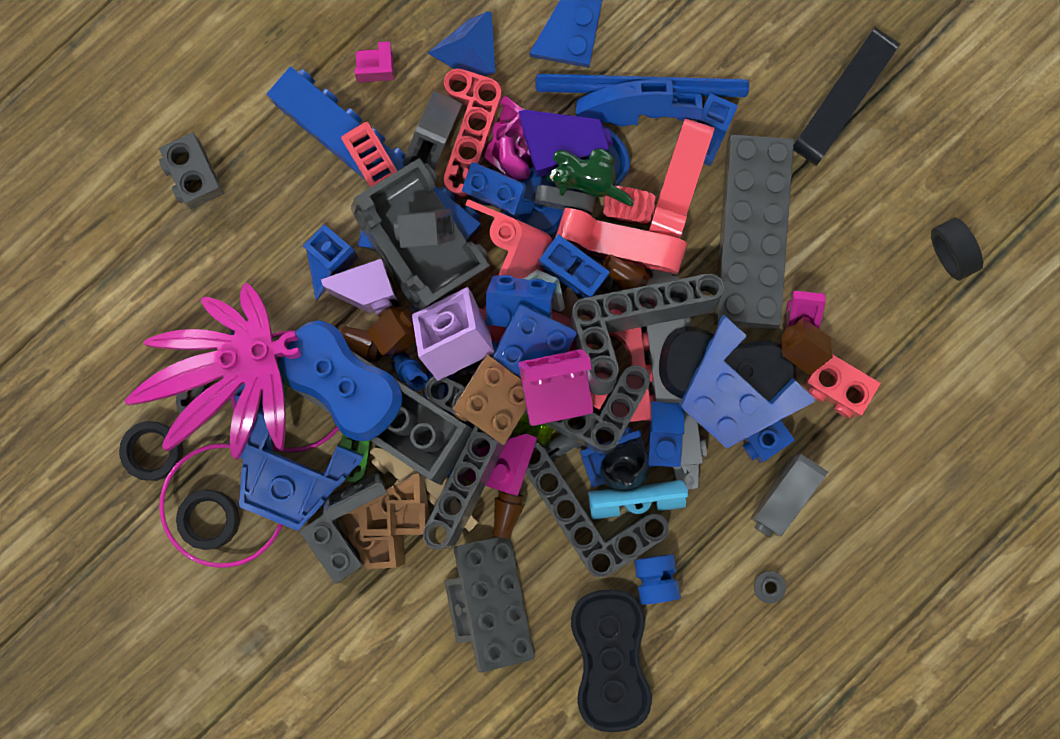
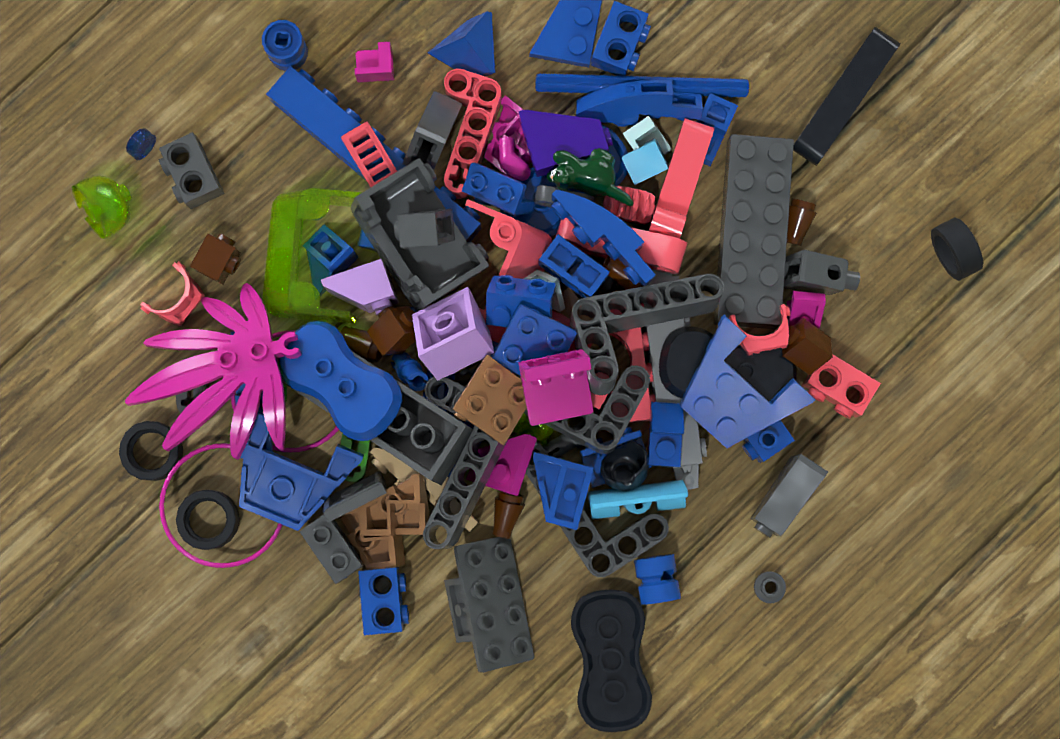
(104, 204): none -> clear neon green cylinder
(140, 144): none -> clear blue tile
(189, 301): none -> coral helmet
(217, 258): none -> reddish brown brick
(281, 290): none -> clear neon green windscreen
(284, 45): none -> blue wheel
(373, 601): none -> blue brick
(562, 489): none -> blue wing
(595, 224): none -> blue slope
(614, 38): none -> blue brick
(644, 132): none -> light aqua panel
(645, 161): none -> medium azure panel
(778, 339): none -> coral helmet
(799, 220): none -> reddish brown cone
(818, 273): none -> dark grey torso

